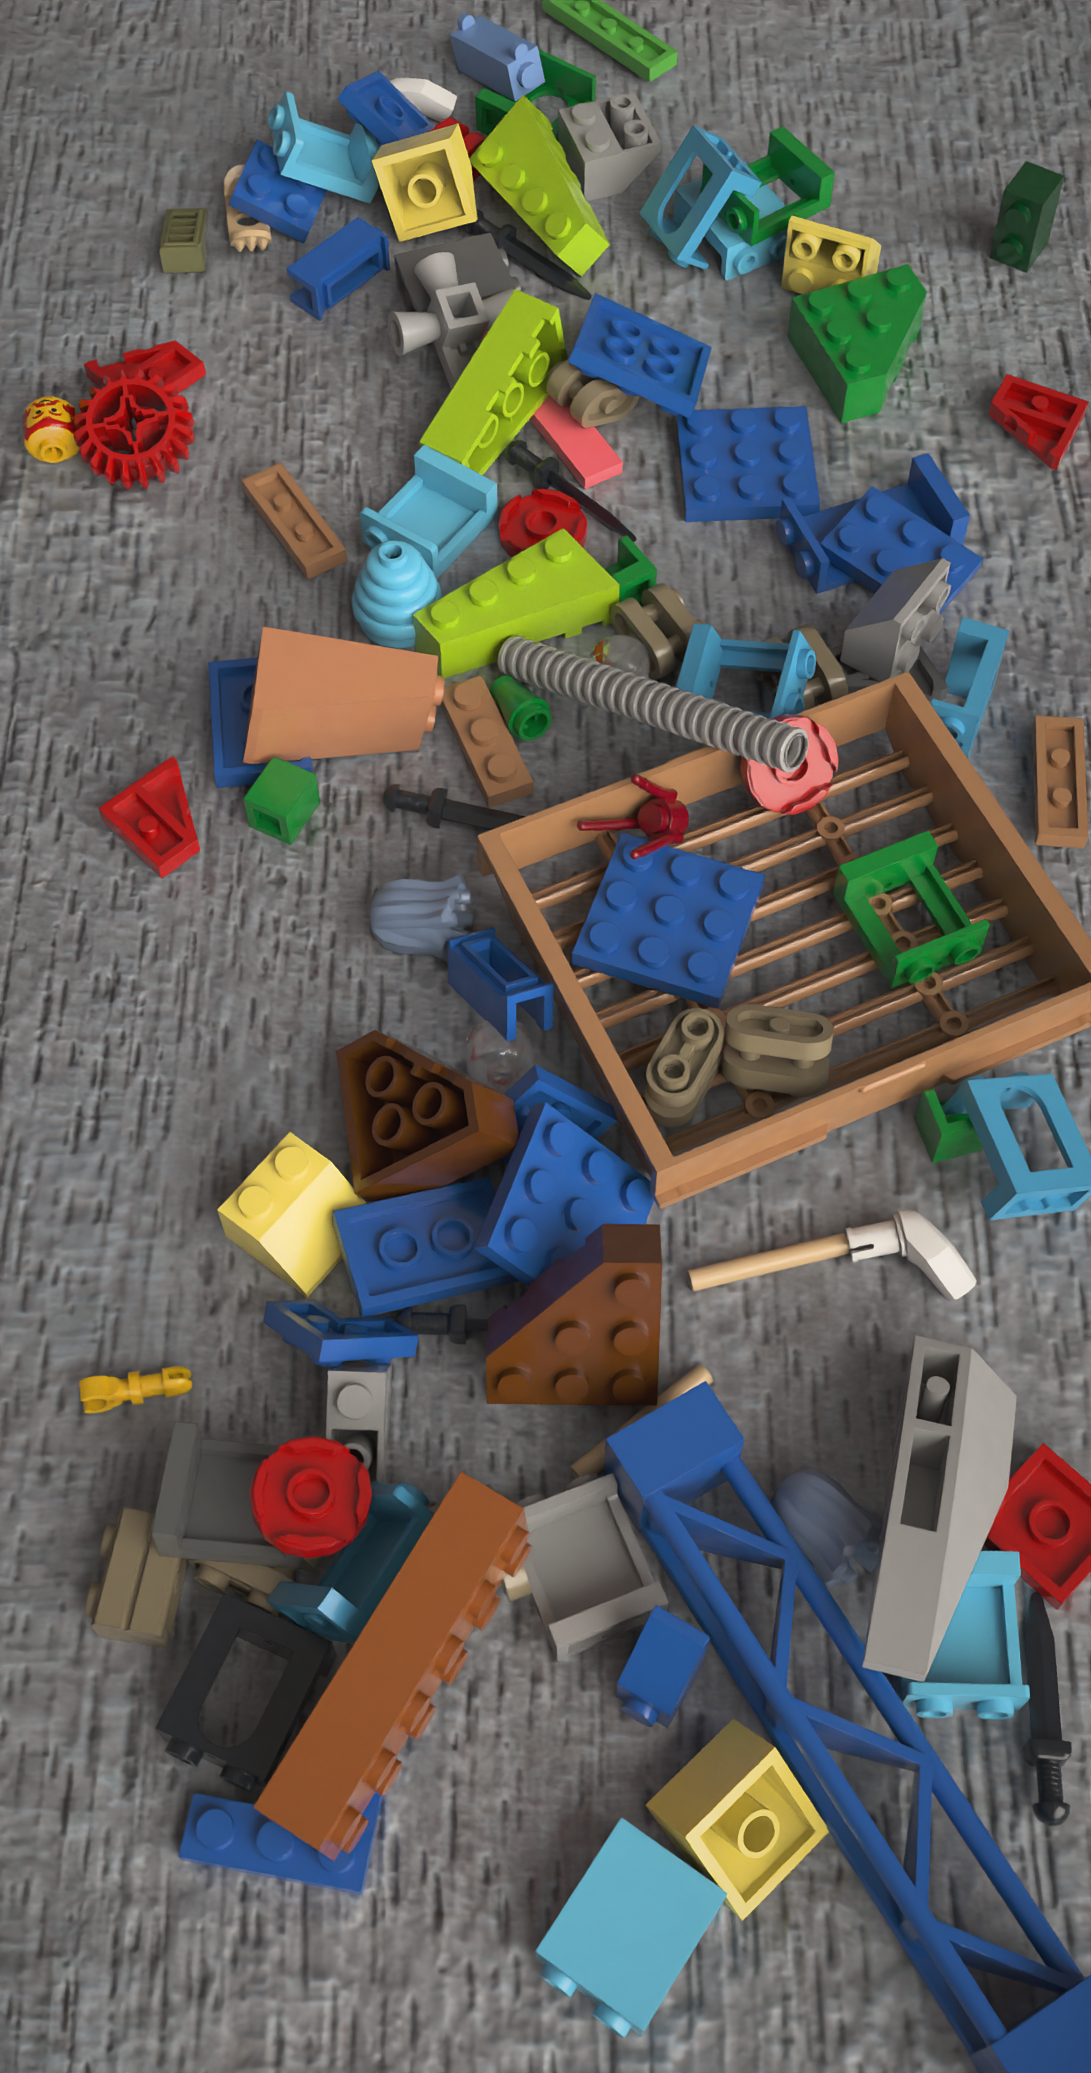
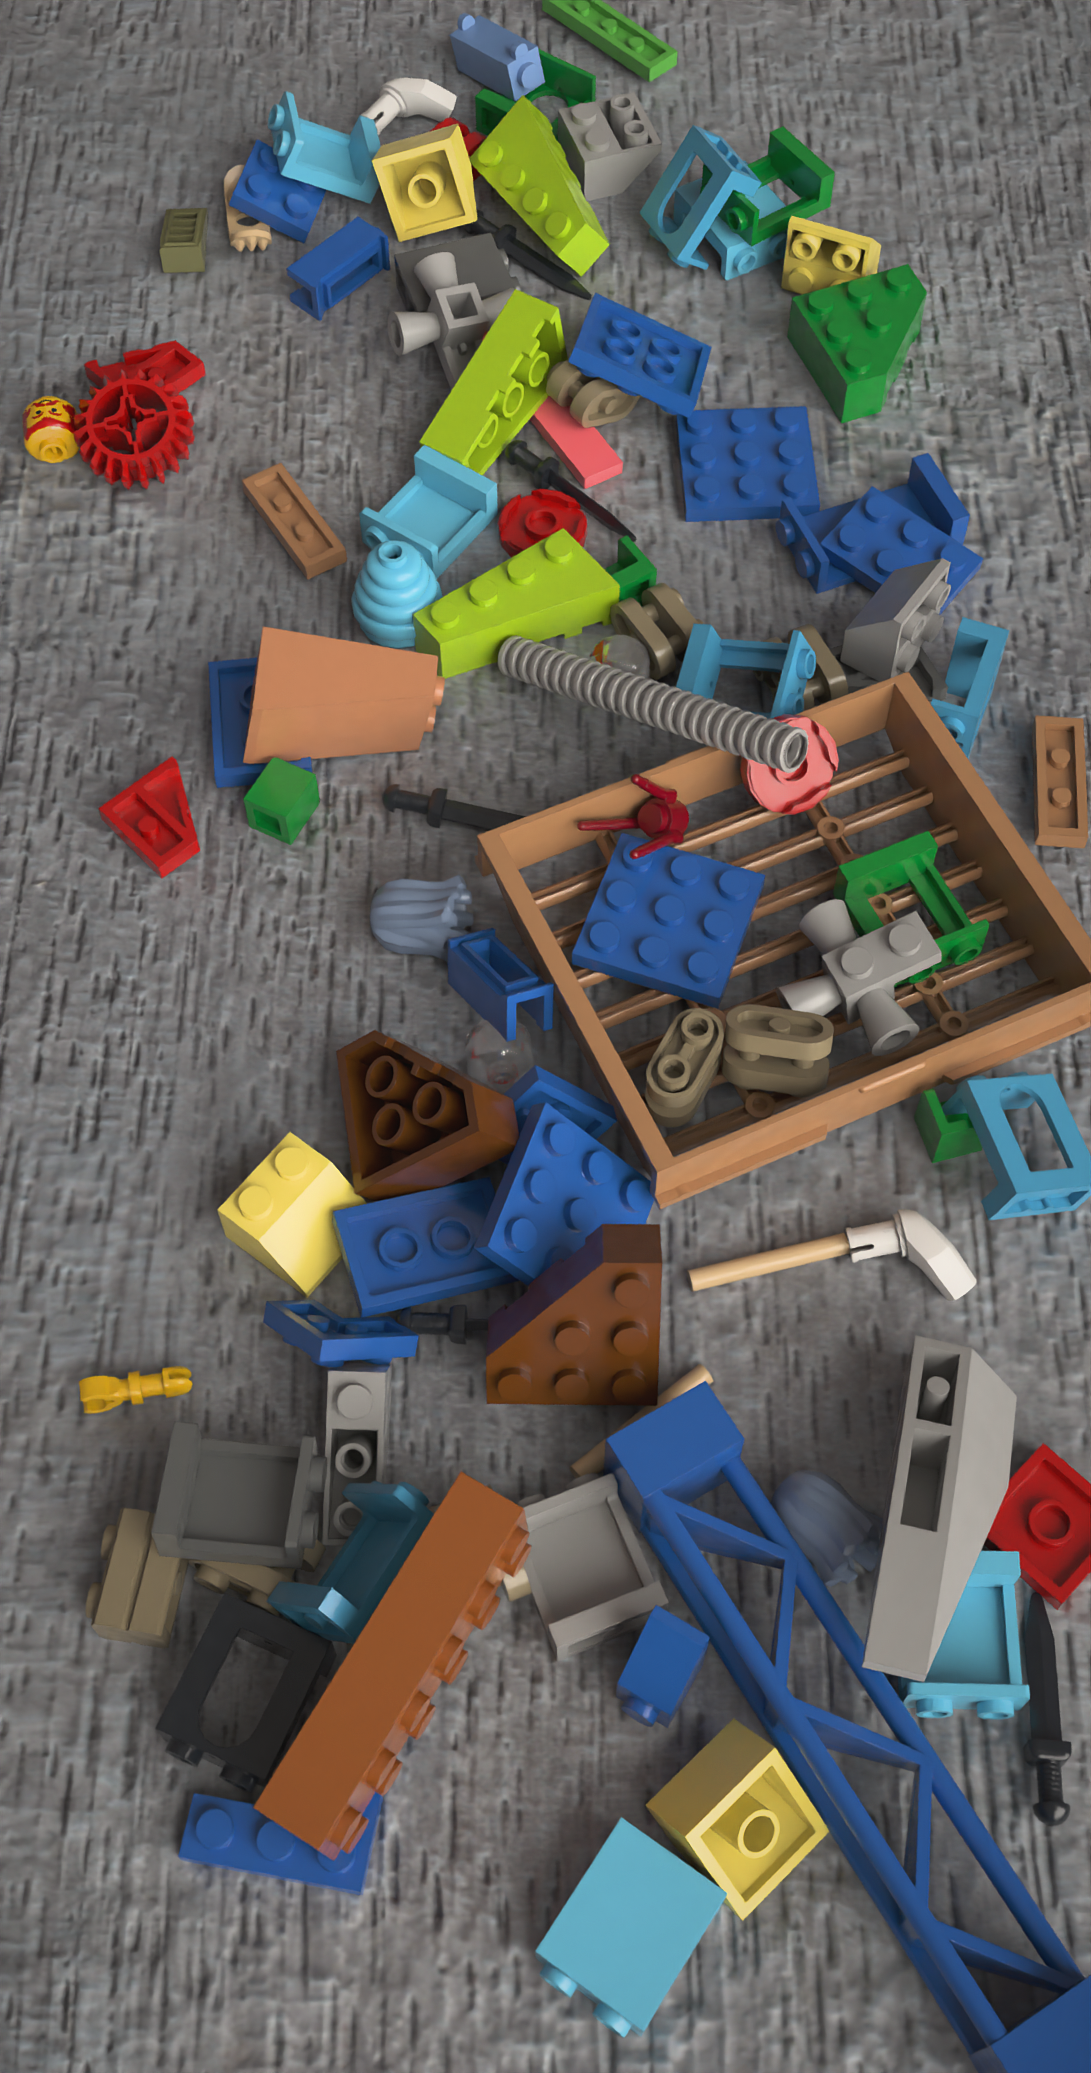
(310, 1497): red tile -> none
(383, 109): blue plate -> none
(486, 742): medium nougat plate -> none
(522, 710): green cone -> none
(863, 973): none -> light grey brick
(1026, 216): dark green brick -> none
(1038, 417): red wing -> none

